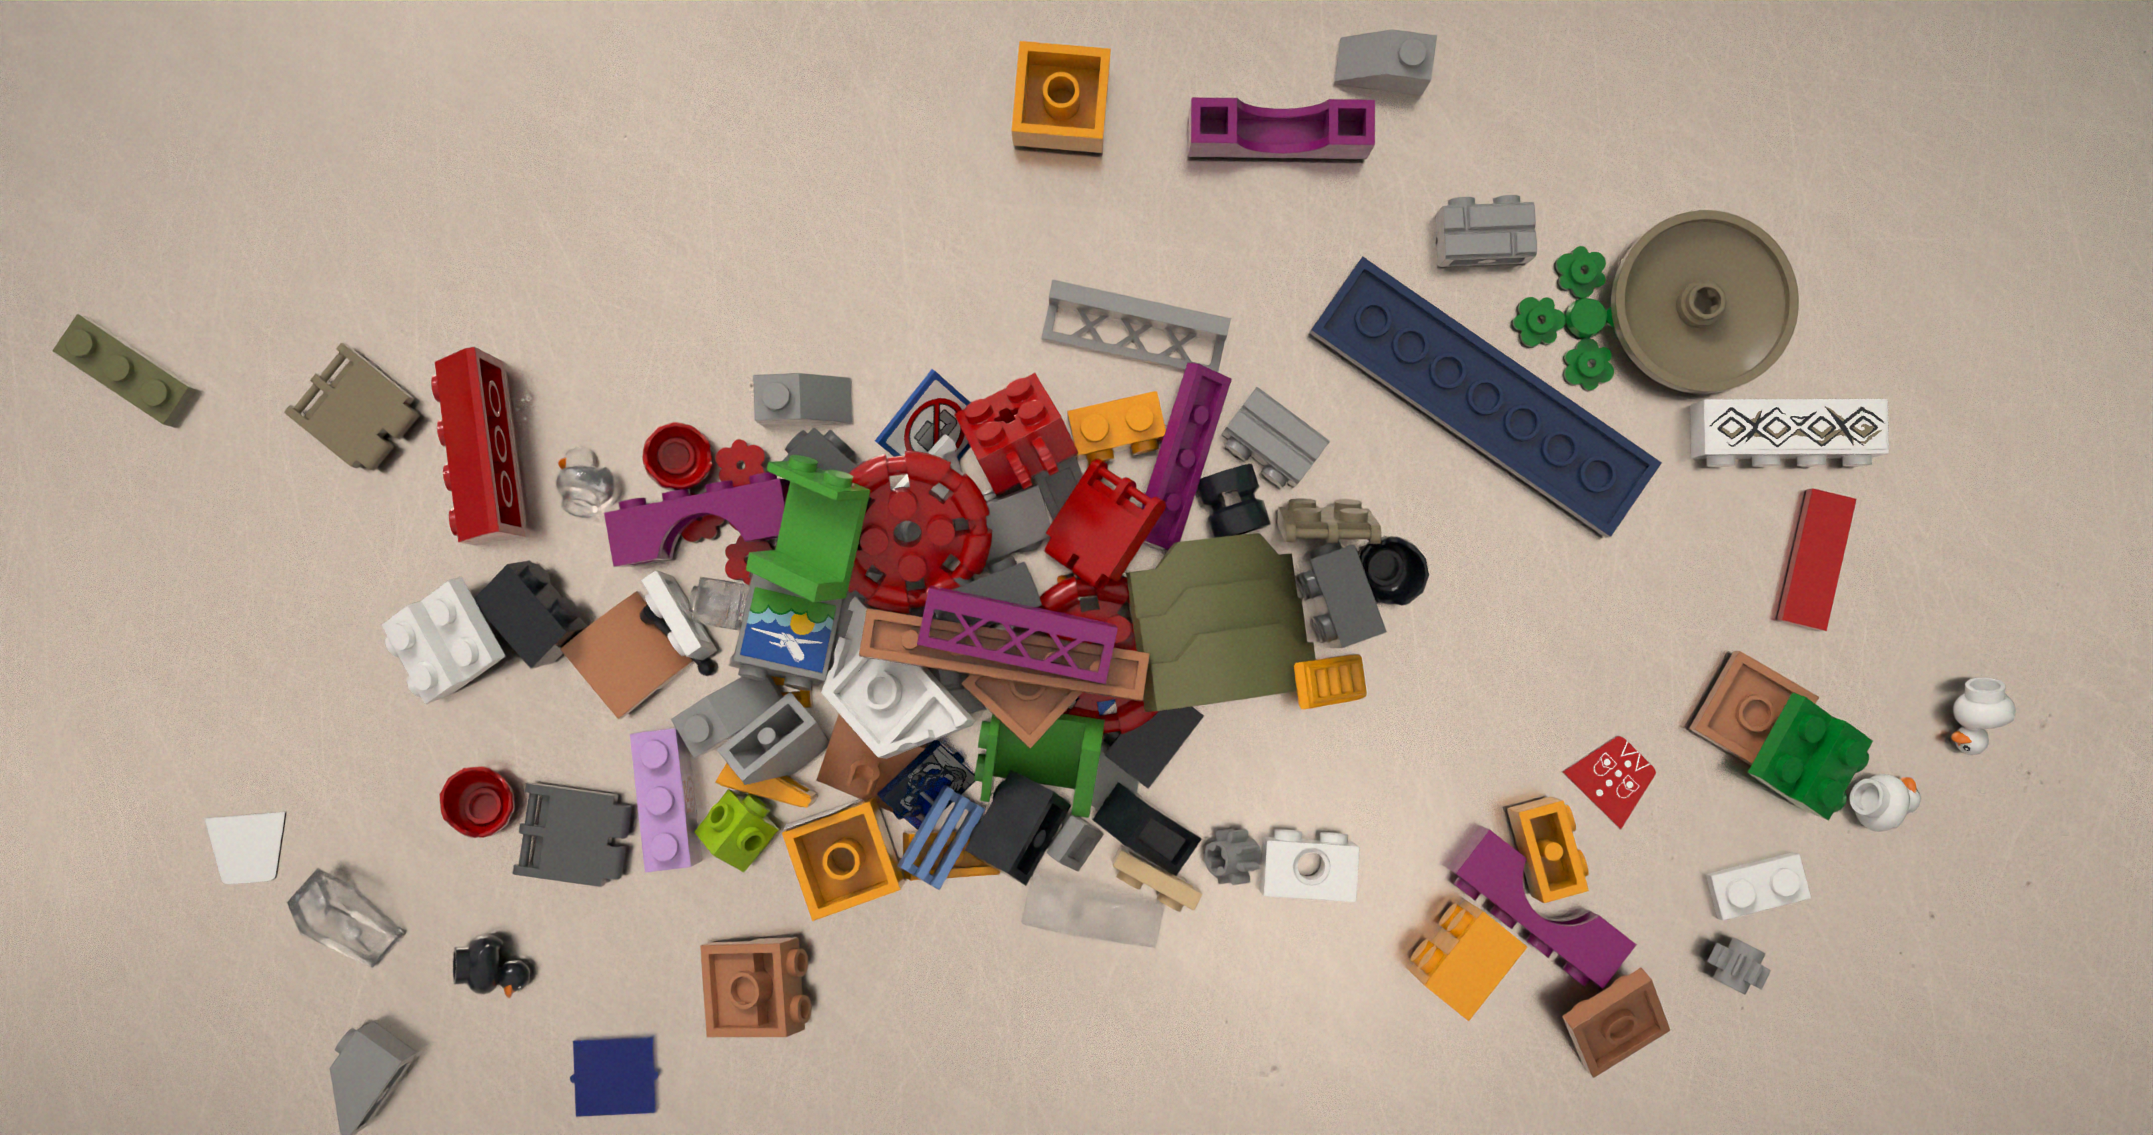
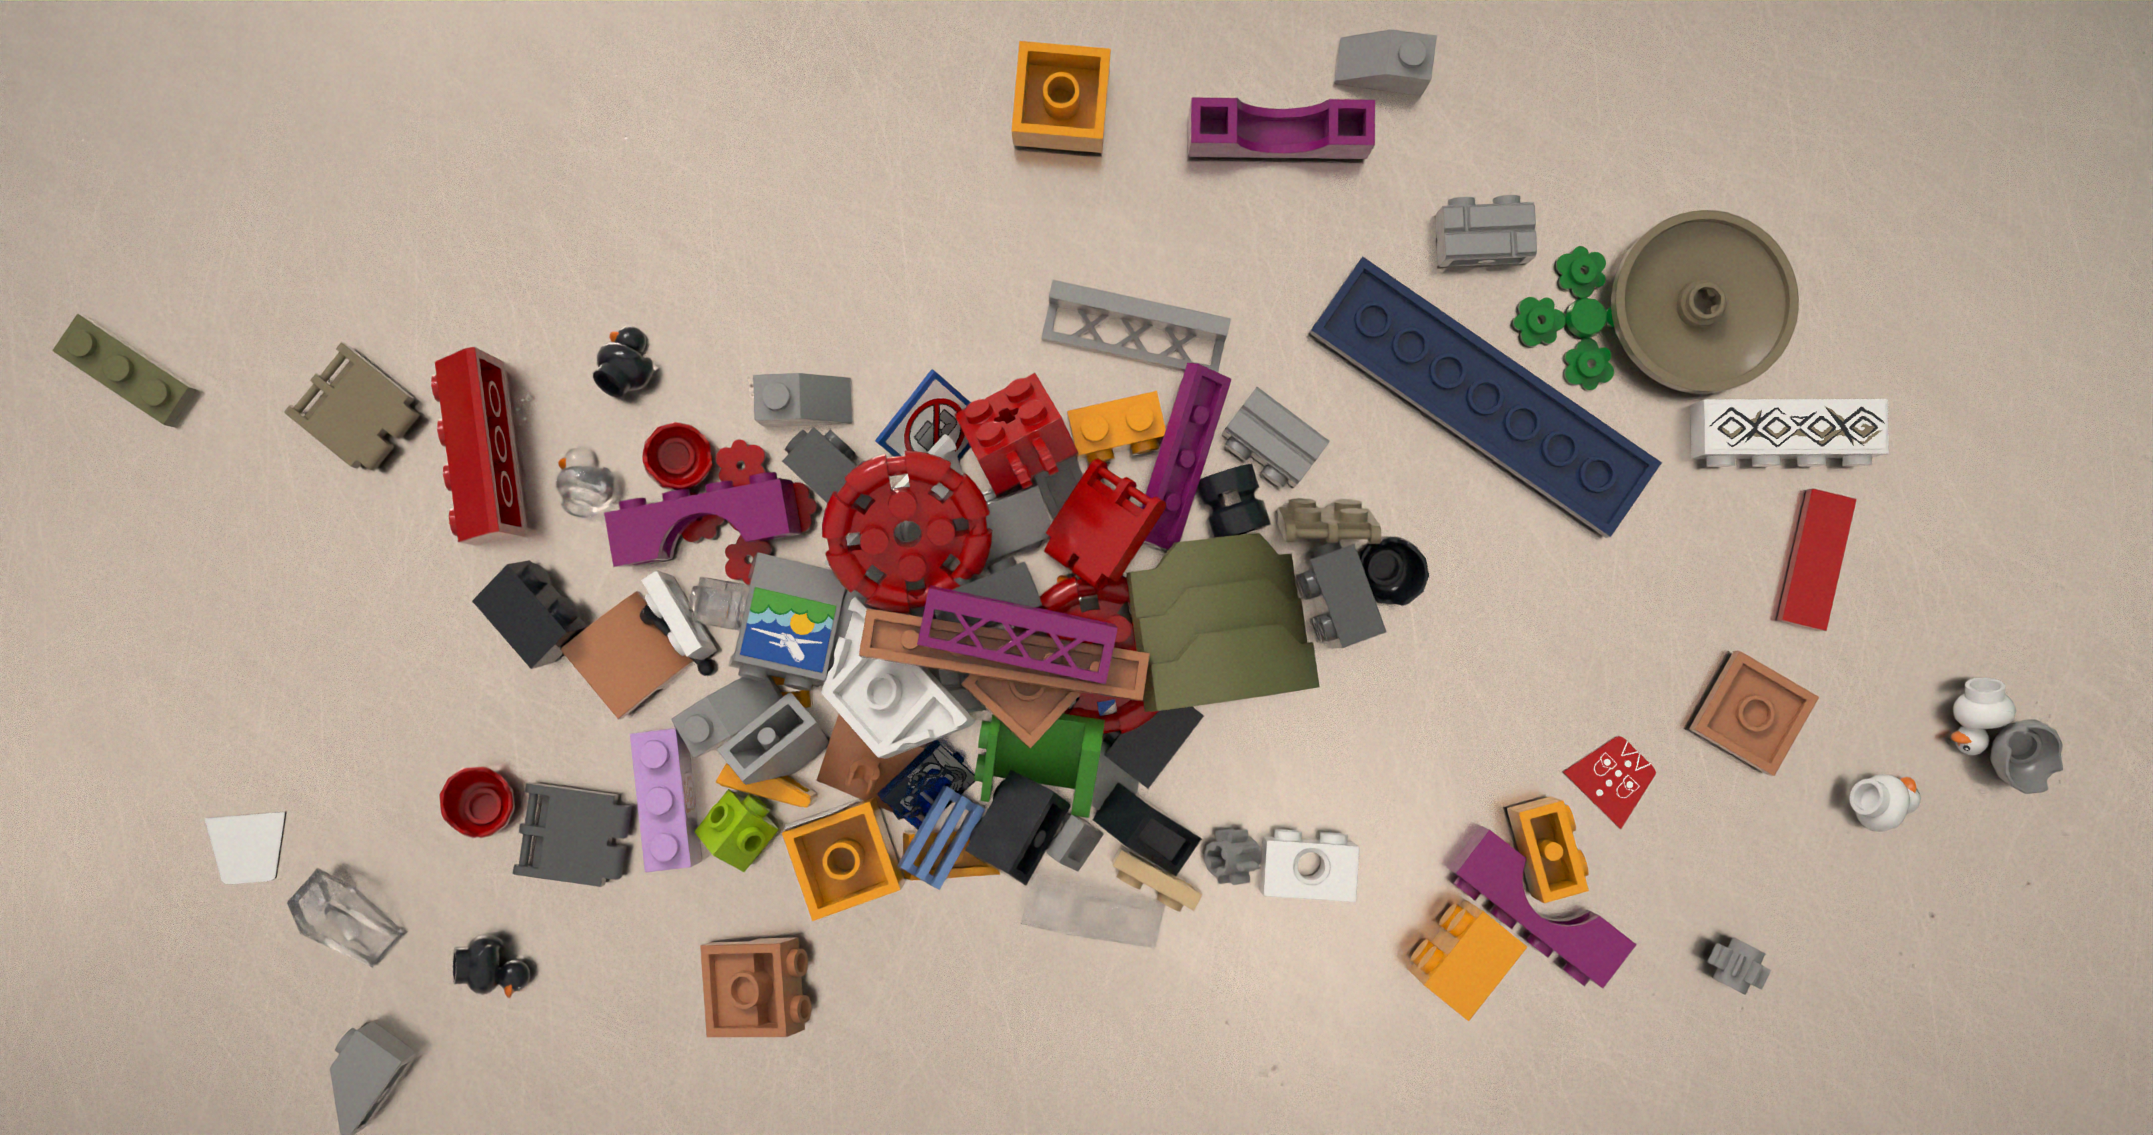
(442, 641): white plate -> none
(615, 1076): clear blue piece -> none
(621, 364): none -> black animal
(816, 531): bright green panel -> none
(1330, 681): light orange slope -> none
(1616, 1022): nougat plate -> none
(1758, 886): white plate -> none
(1811, 757): green plate -> none
(2027, 755): none -> light grey hair

